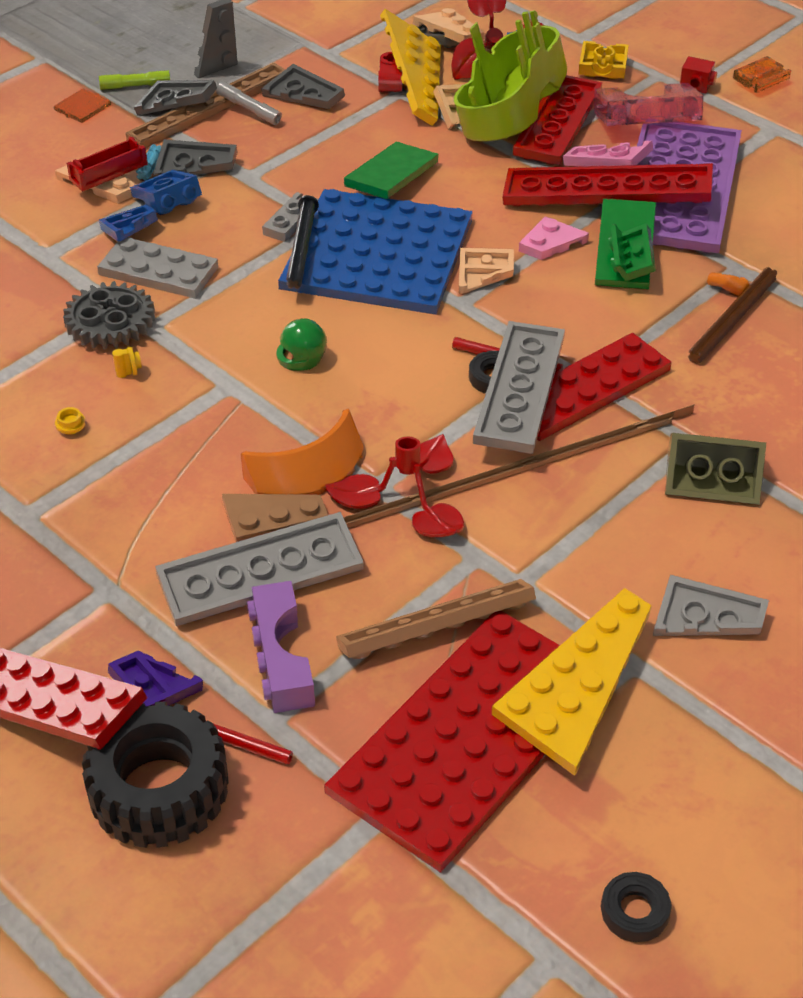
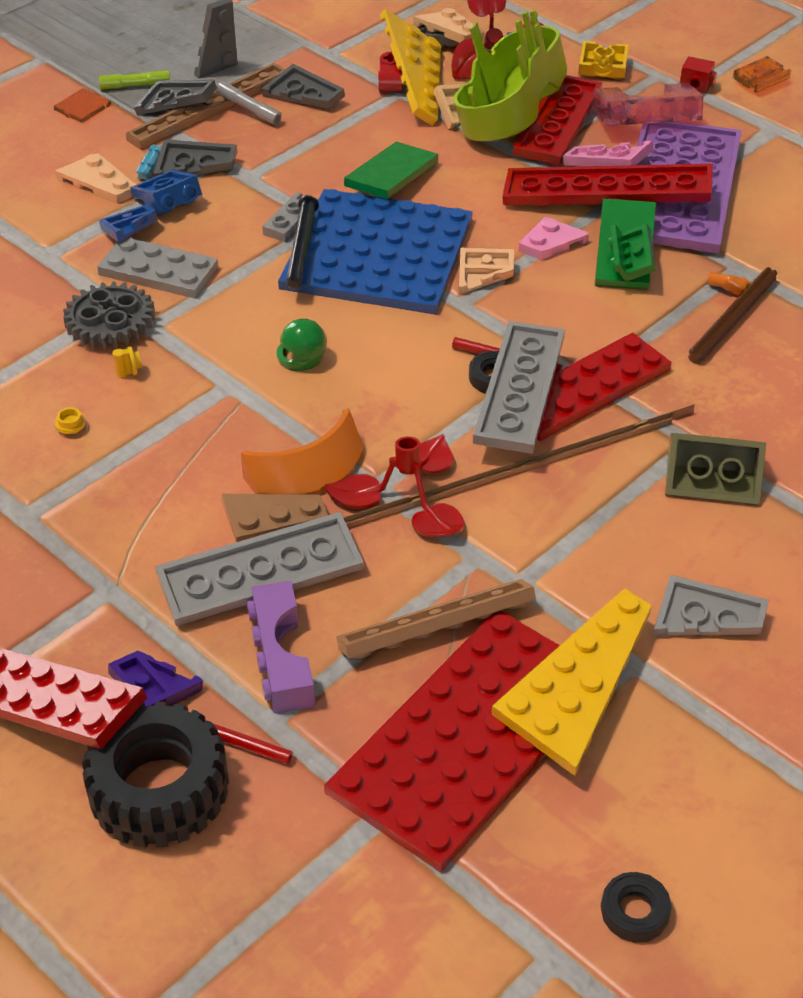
(107, 164): red container -> none

